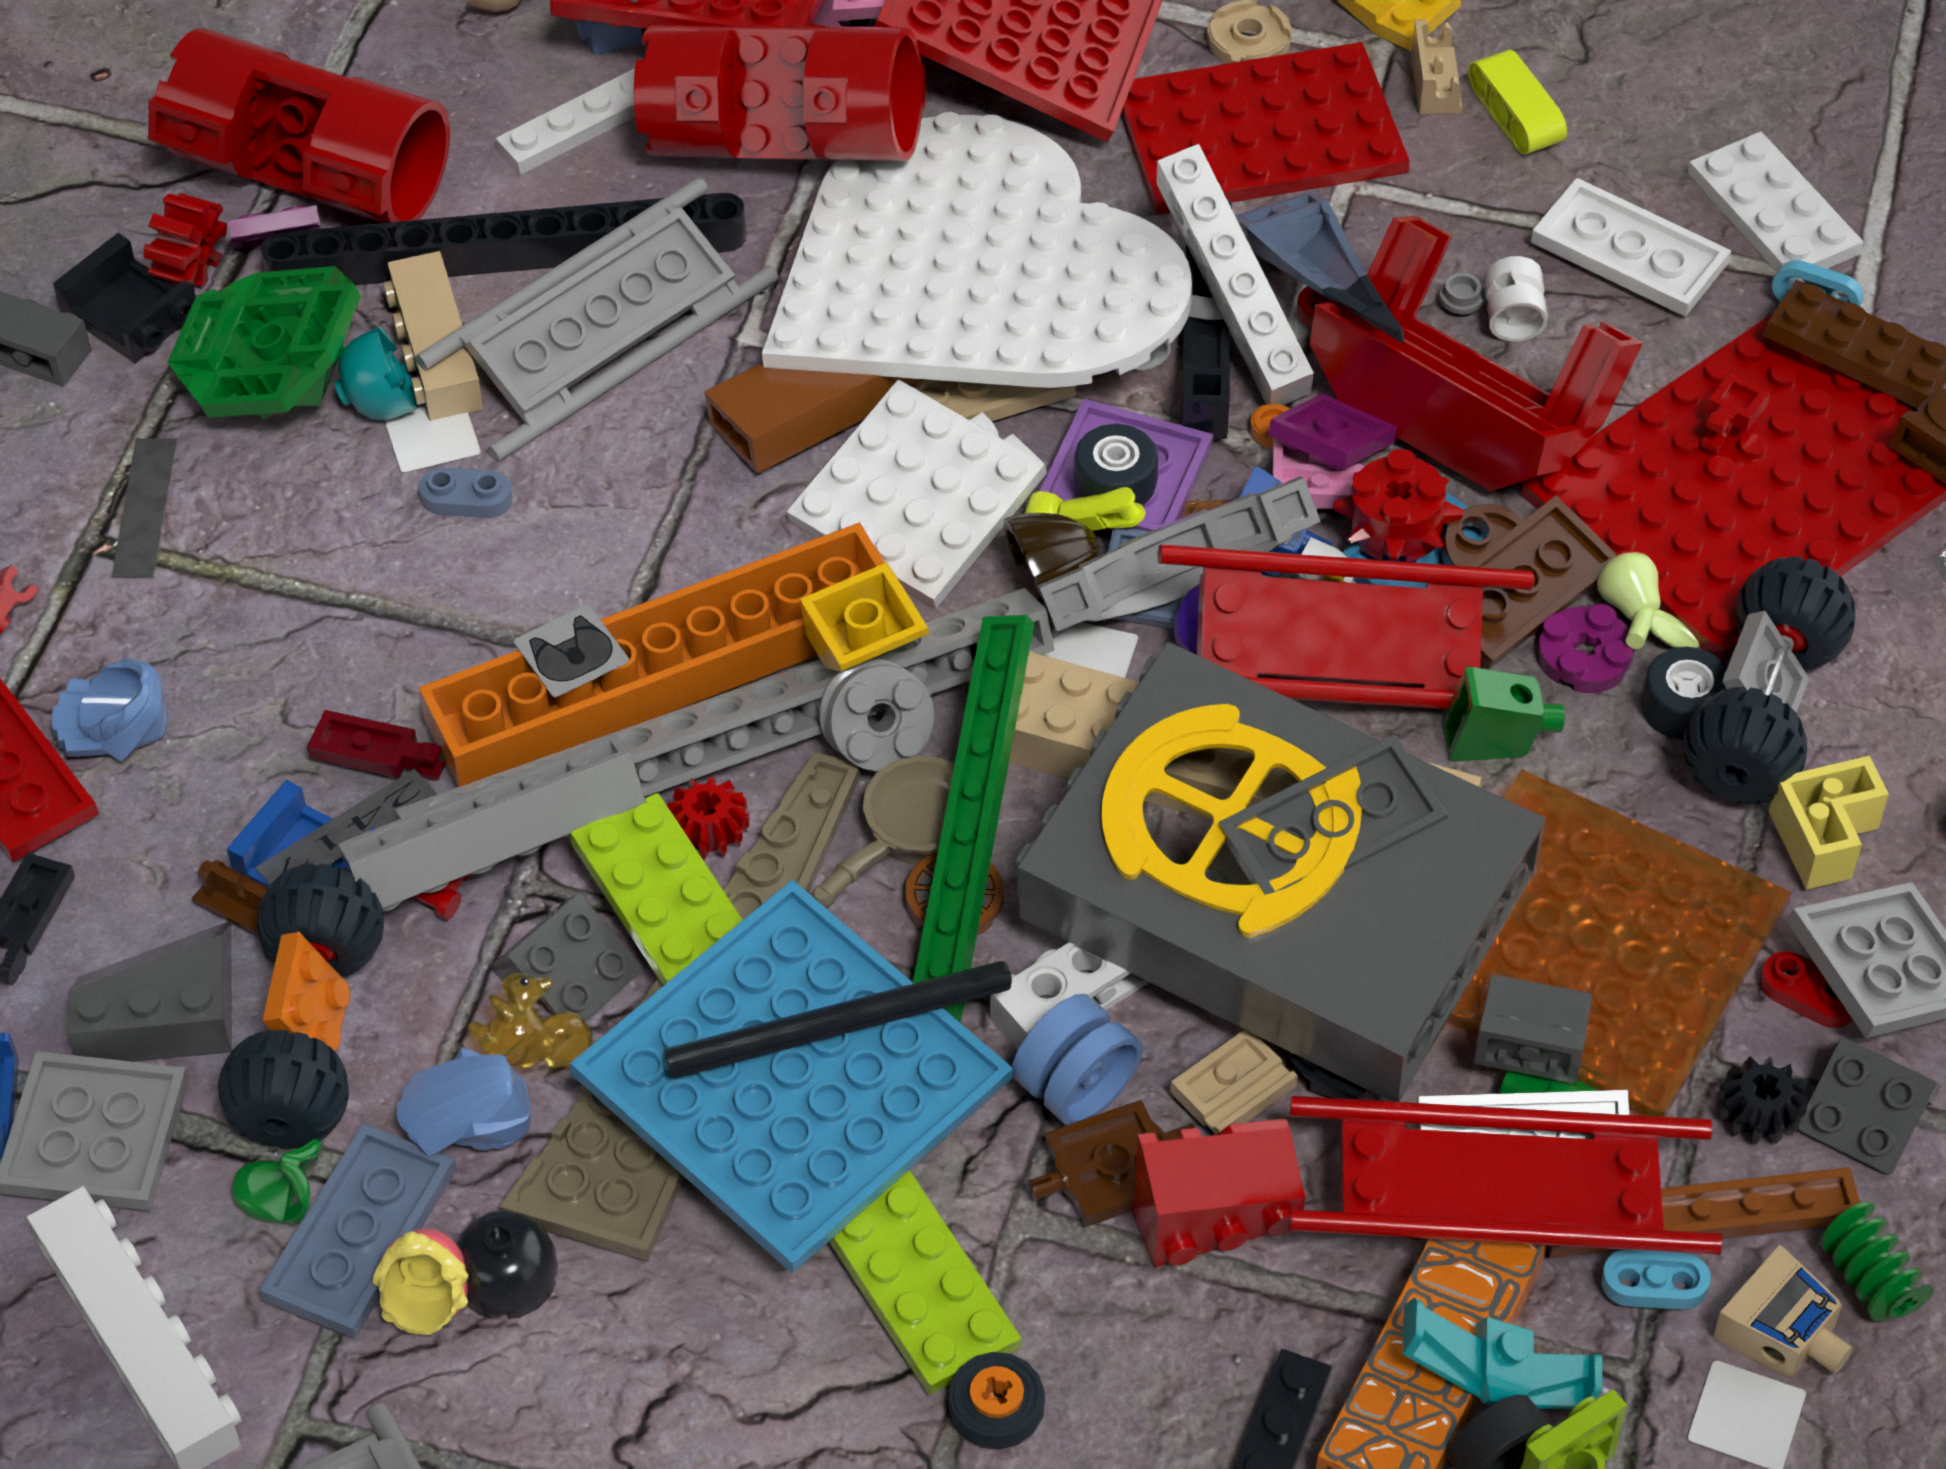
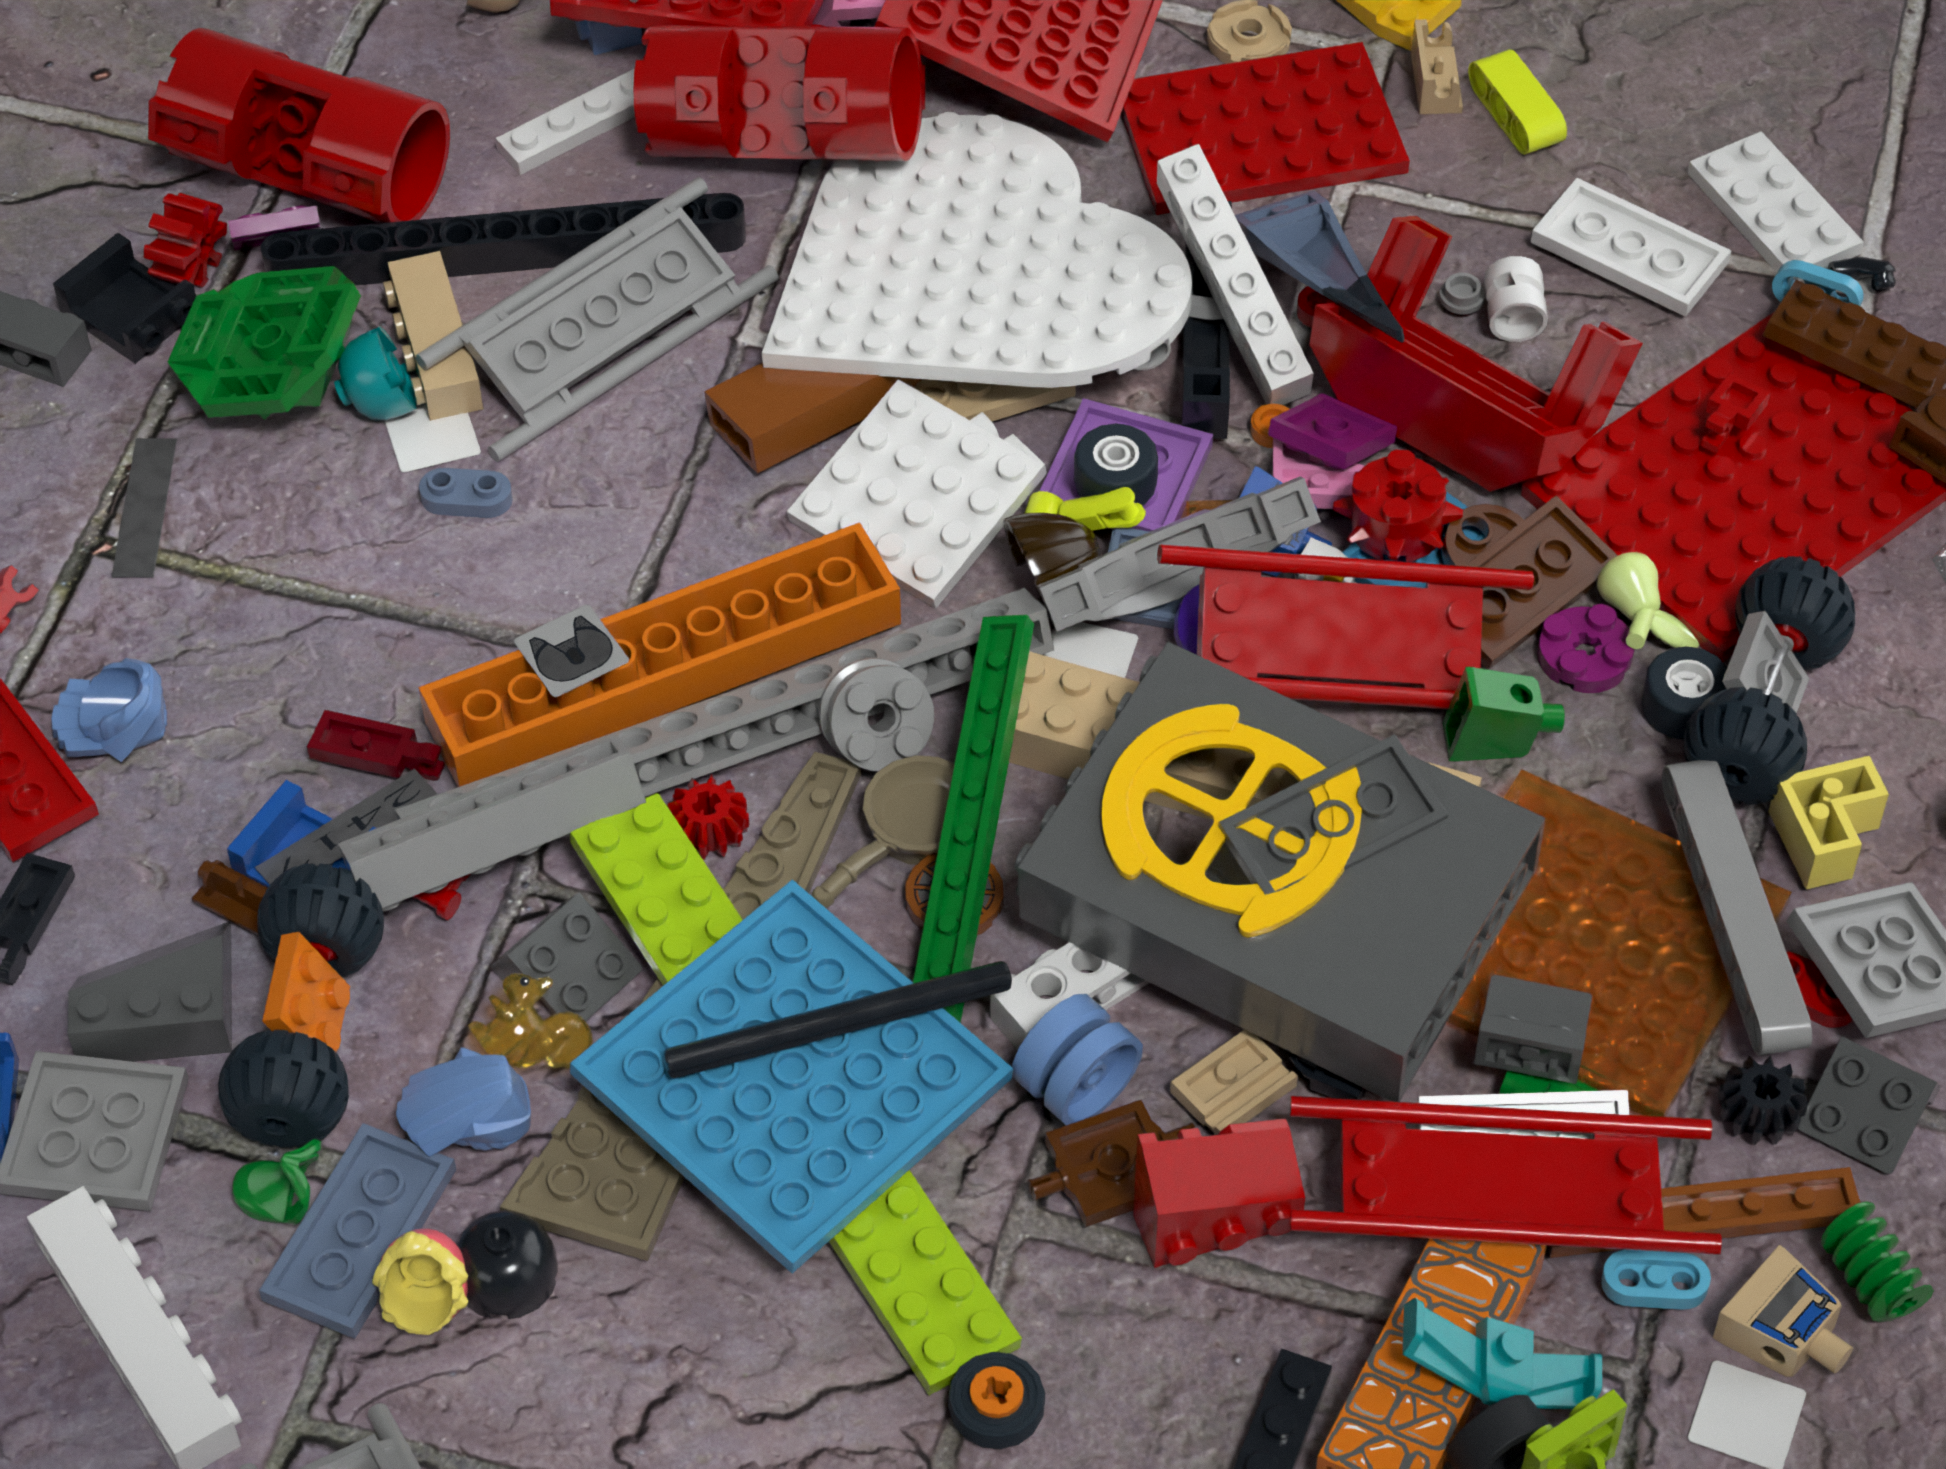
(860, 618): yellow slope -> none
(1736, 908): none -> light grey beam
(1862, 267): none -> black arm

